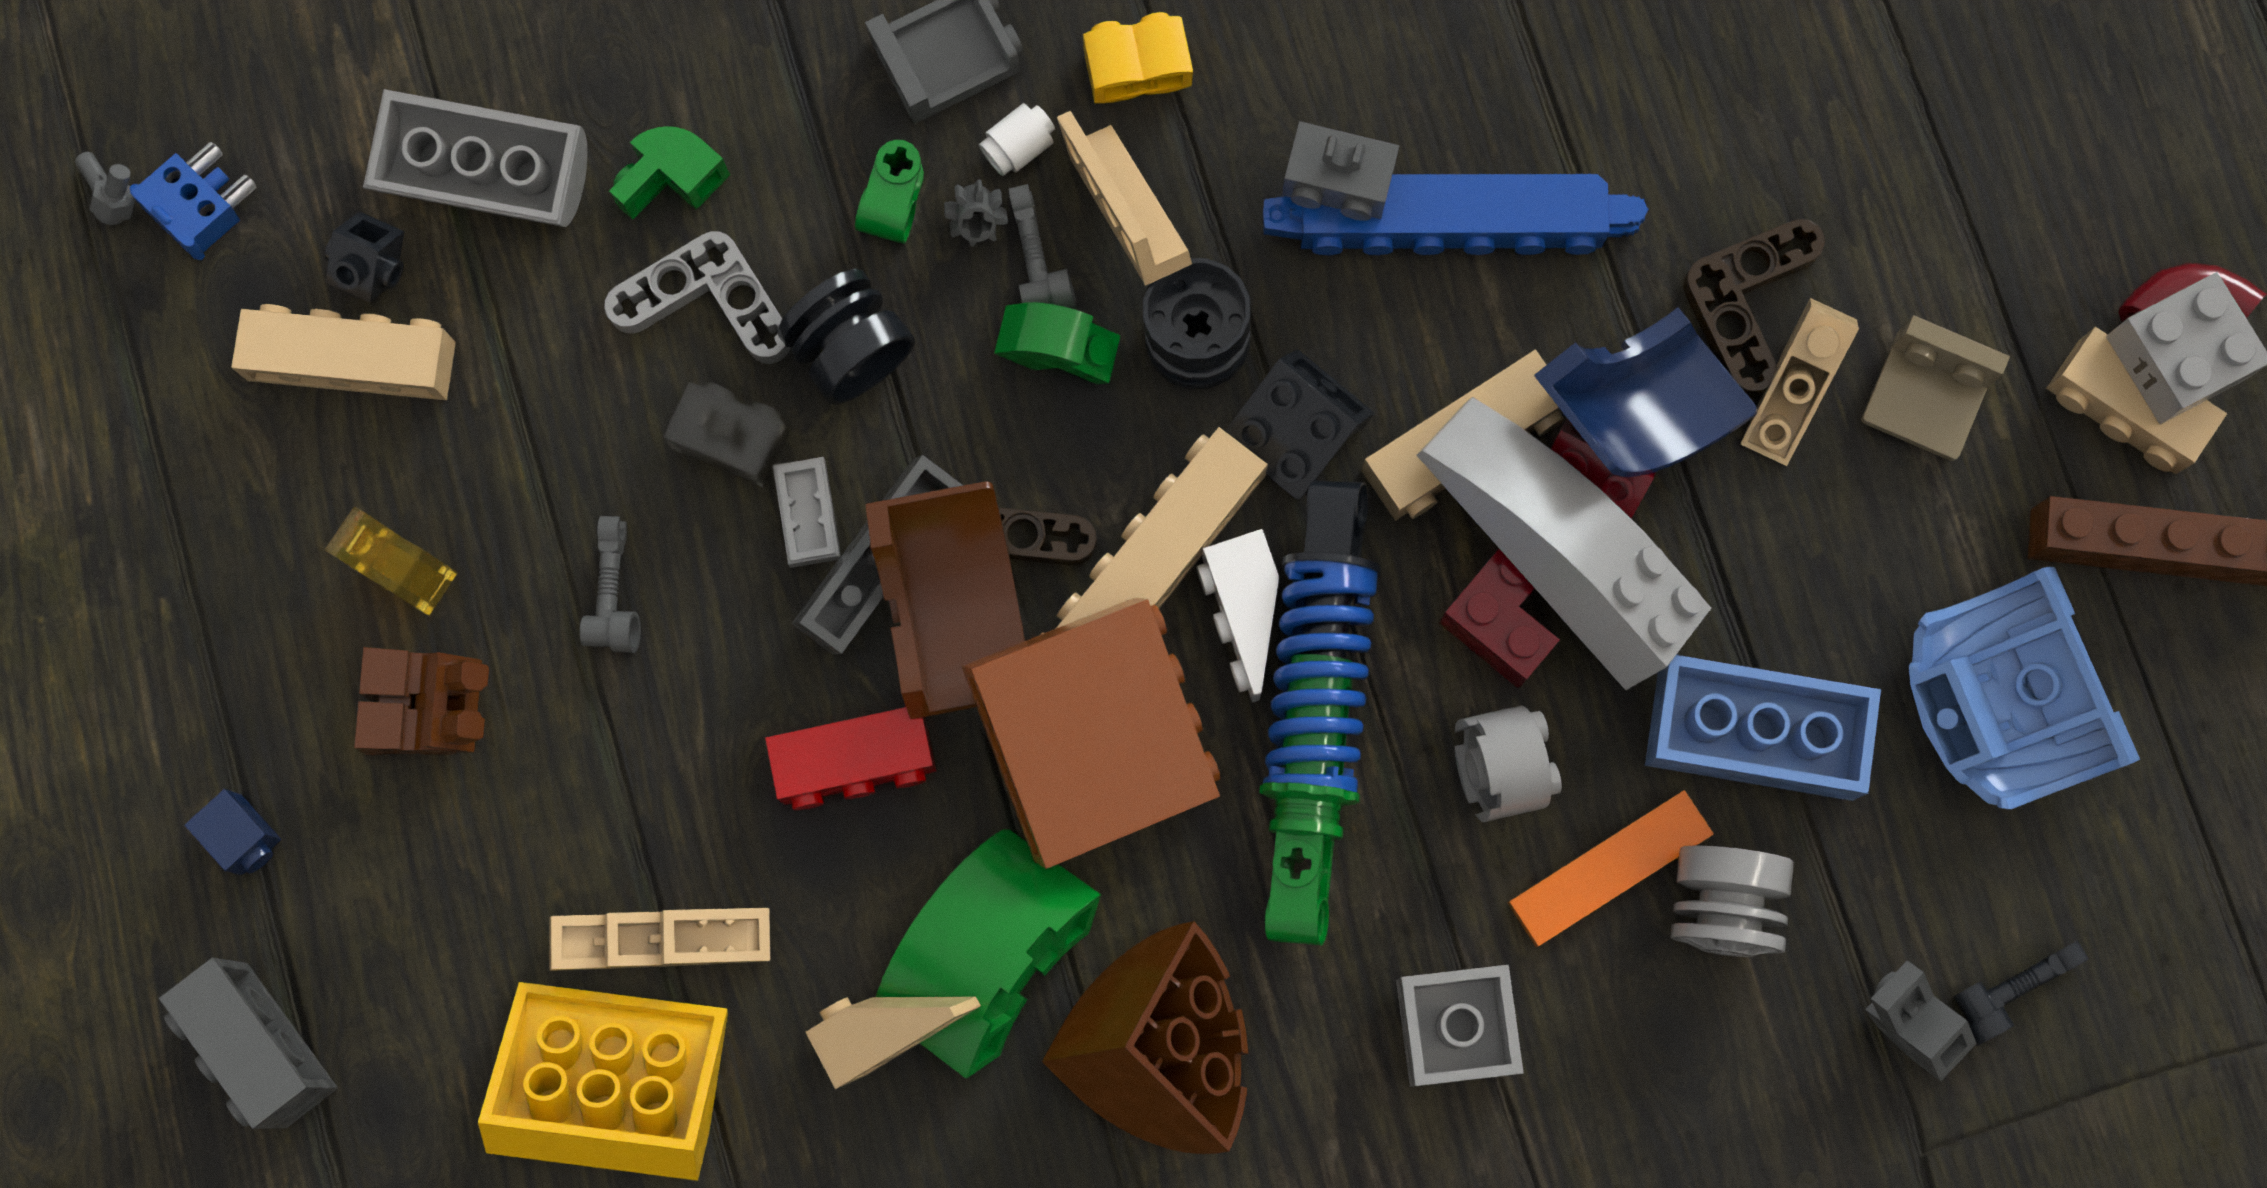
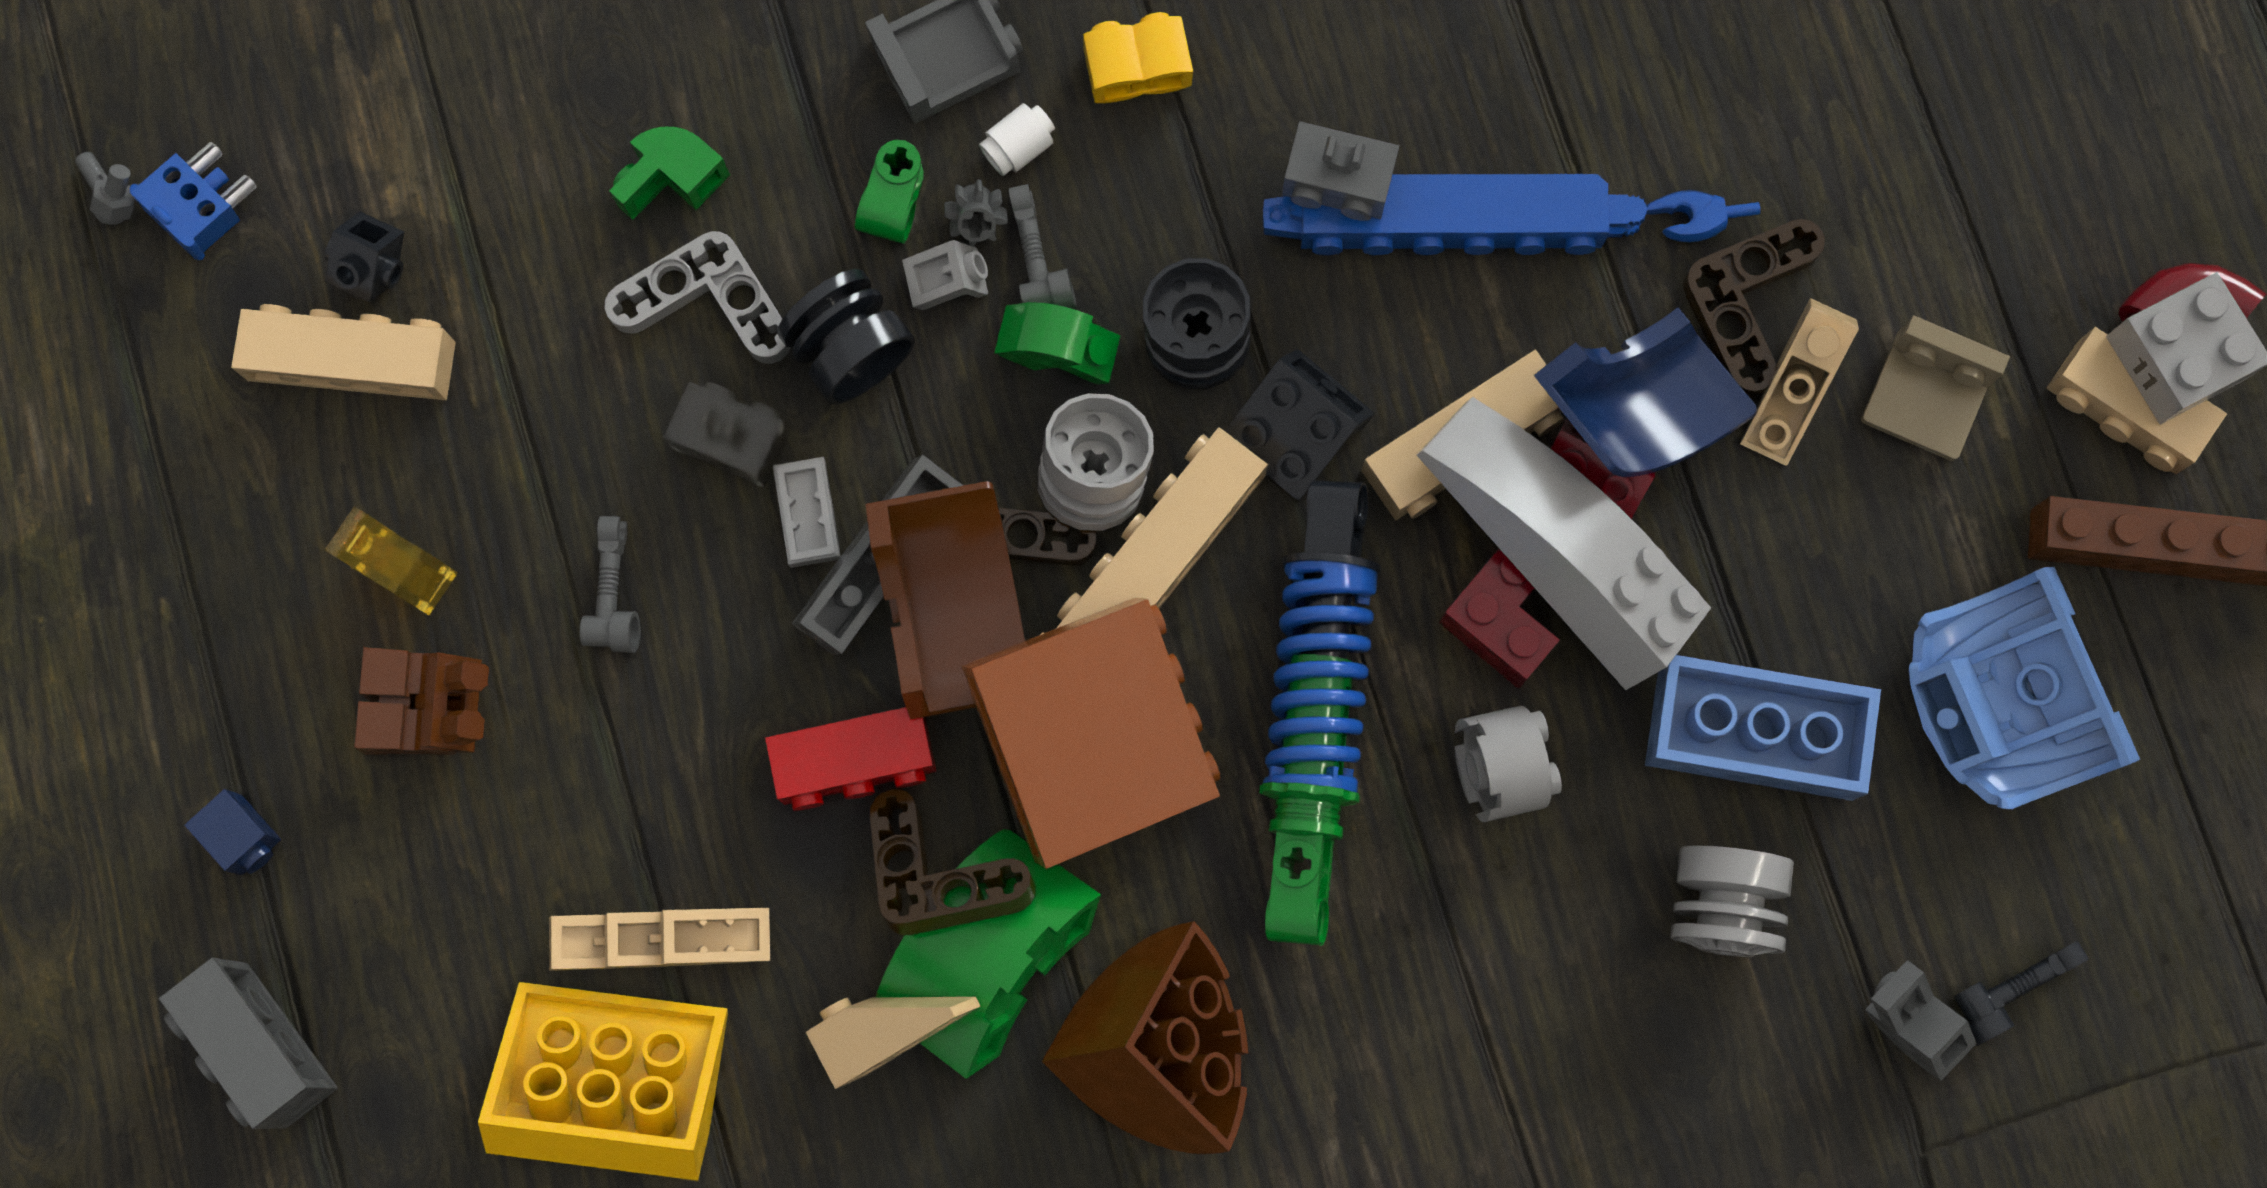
(477, 158): light grey brick -> none
(929, 891): none -> dark brown beam
(945, 274): none -> light grey bracket
(1095, 461): none -> light grey wheel
(1125, 200): tan fence -> none
(1246, 590): white slope -> none
(1459, 1025): light grey brick -> none
(1609, 868): orange tile -> none
(1706, 214): none -> blue hand

